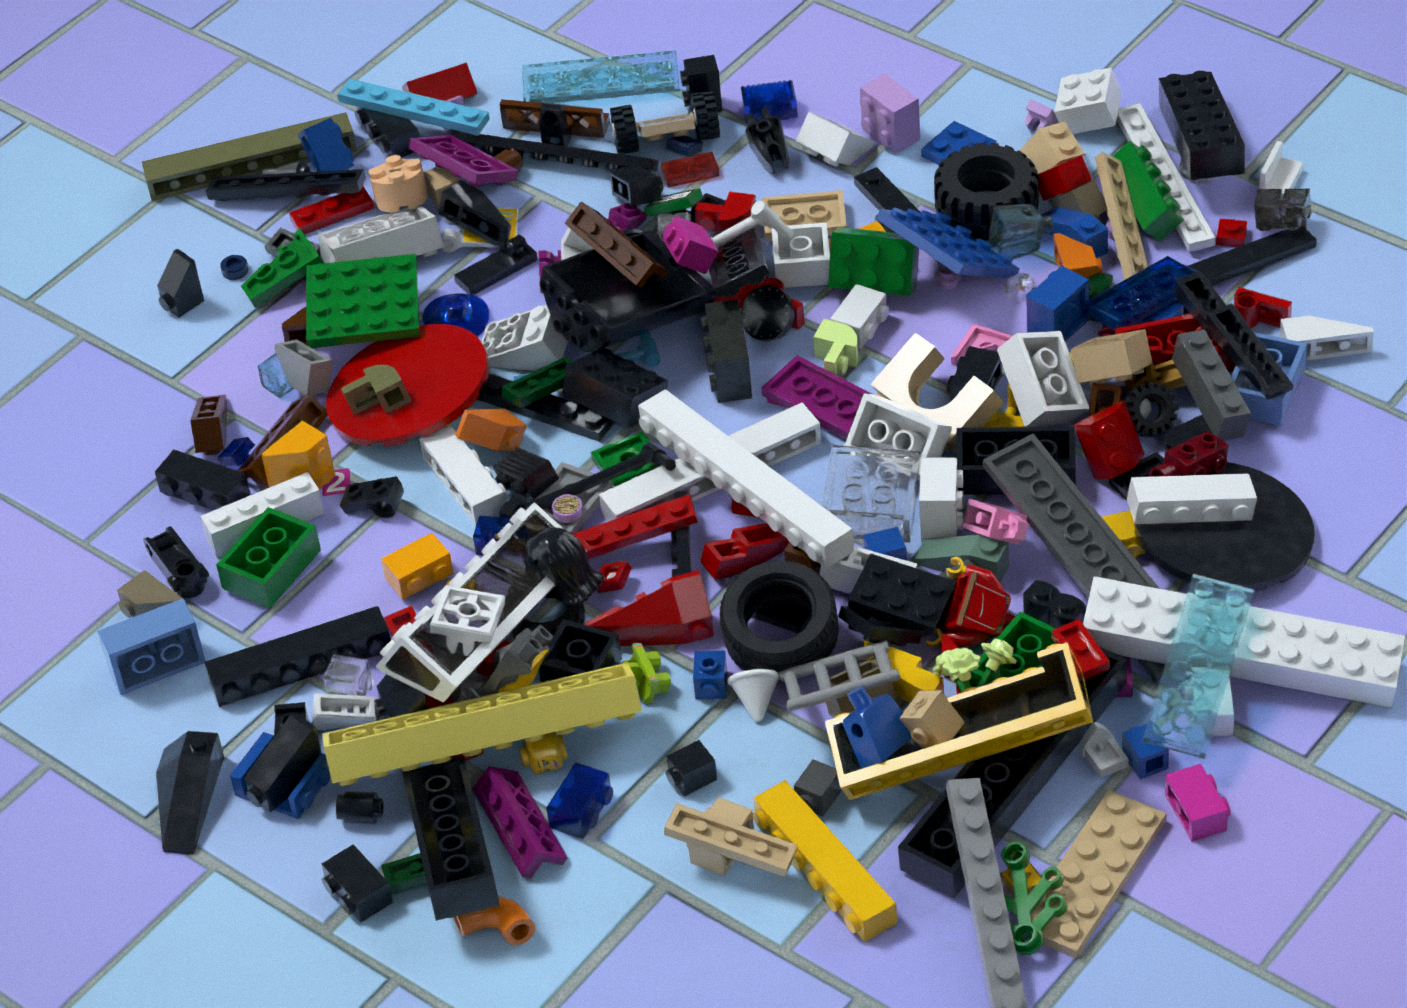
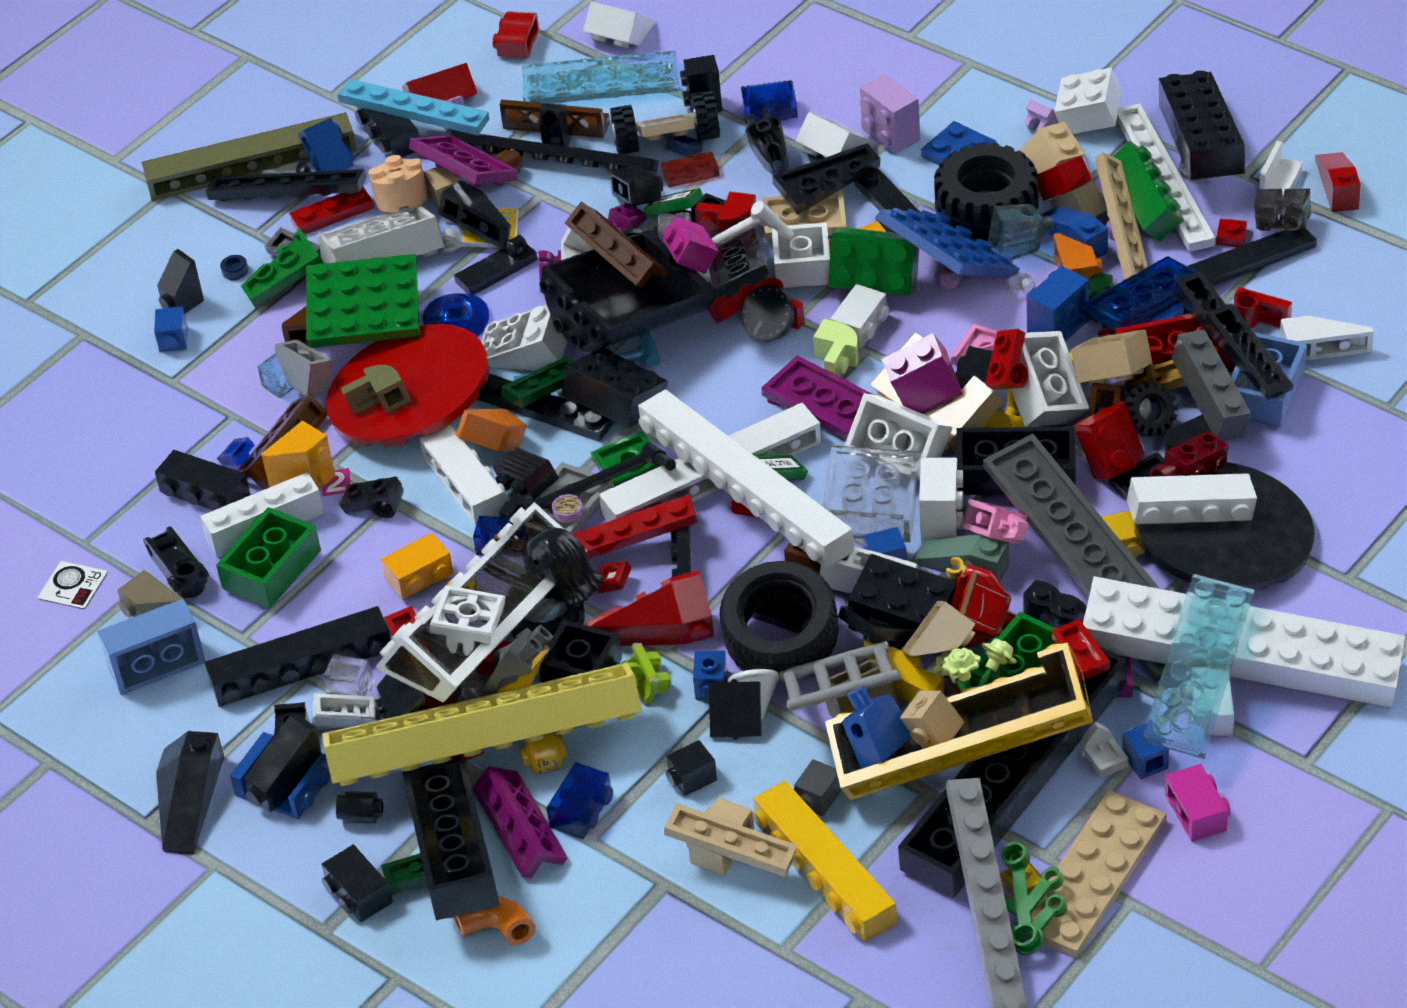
(72, 584): none -> white sticker
(170, 329): none -> blue brick
(210, 424): reddish brown slope -> none
(516, 34): none -> red brick
(617, 24): none -> white slope
(727, 351): pearl dark grey brick -> none
(735, 709): none -> black piece
(742, 551): red slope -> none
(786, 466): none -> tile
(821, 178): none -> black wing
(922, 375): none -> magenta slope
(940, 631): none -> tan slope
(1005, 364): none -> red plate
(1339, 181): none -> red slope

